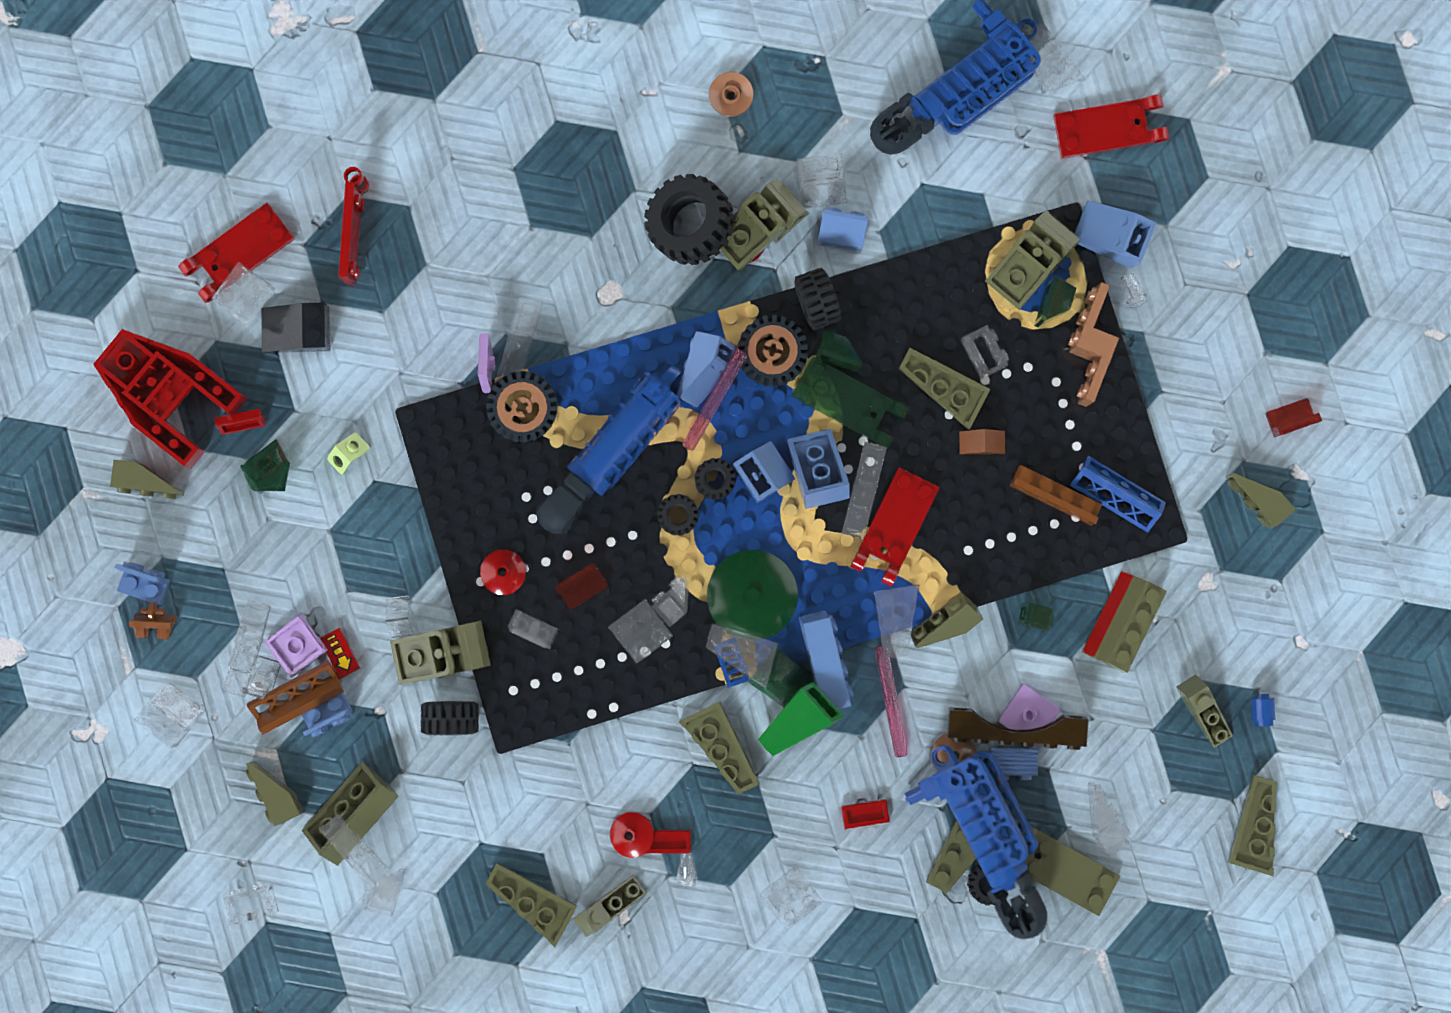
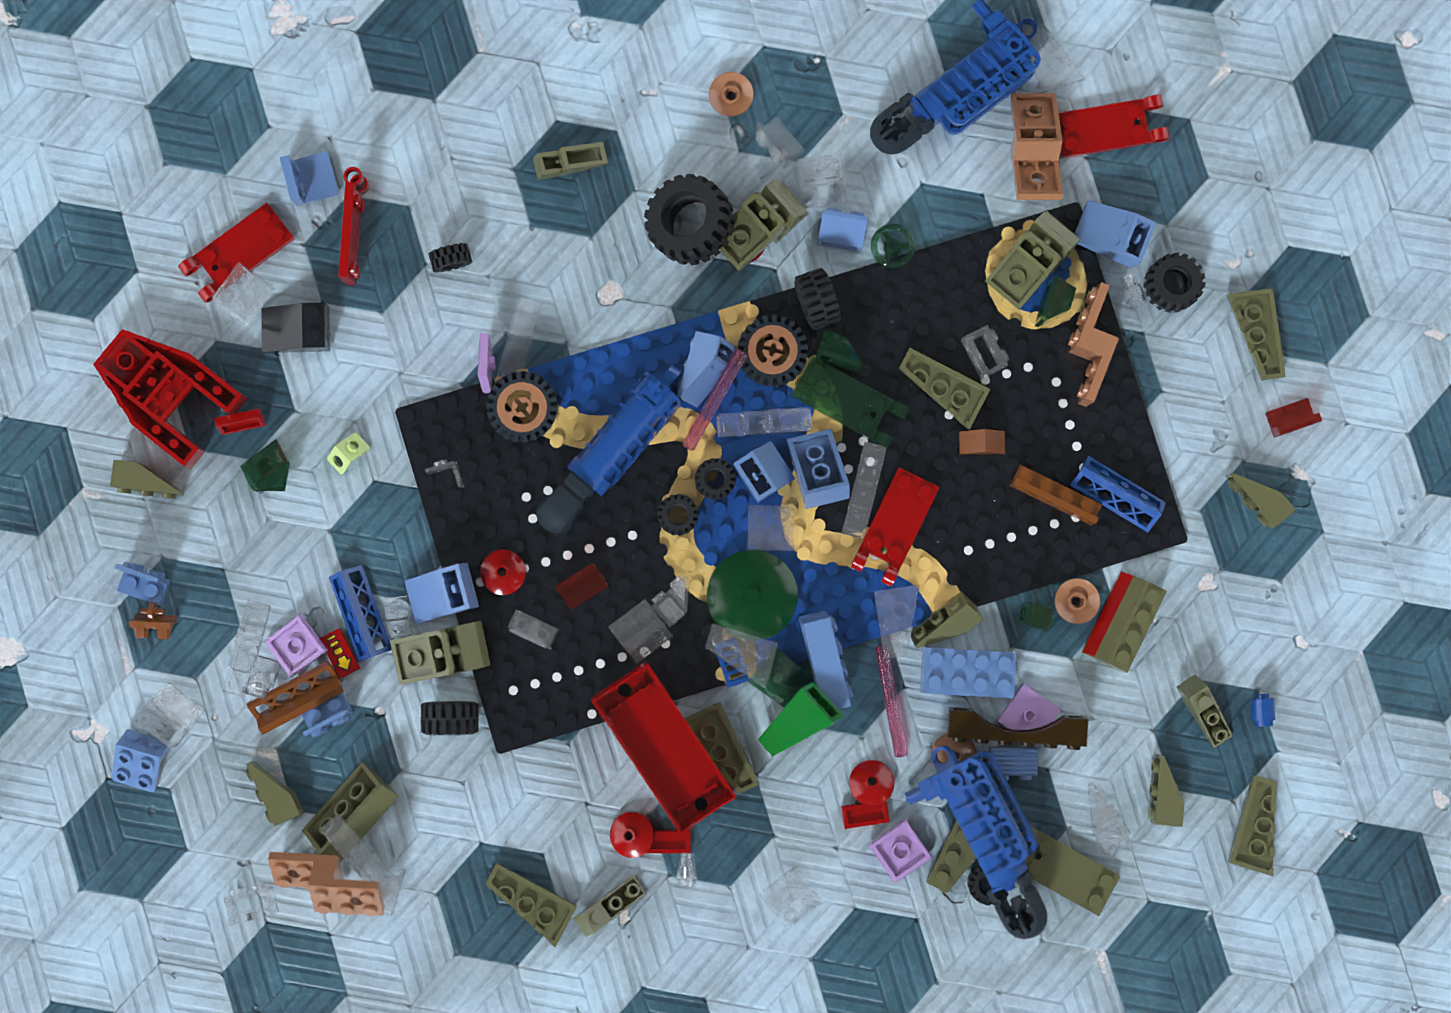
(138, 760): none -> medium blue bracket
(309, 178): none -> medium blue bracket
(326, 883): none -> nougat bracket
(355, 614): none -> blue fence
(441, 593): none -> medium blue slope
(442, 465): none -> clear bracket
(450, 257): none -> black tyre
(569, 160): none -> olive slope
(663, 747): none -> red piece
(764, 422): none -> clear slope
(770, 528): none -> clear slope
(779, 142): none -> clear bracket
(867, 793): none -> red dish
(888, 253): none -> clear green piece
(900, 850): none -> lavender plate
(968, 672): none -> medium blue brick
(1036, 146): none -> nougat bracket
(1088, 604): none -> nougat dish
(1167, 802): none -> olive slope
(1191, 275): none -> black tyre
(1259, 326): none -> olive wing

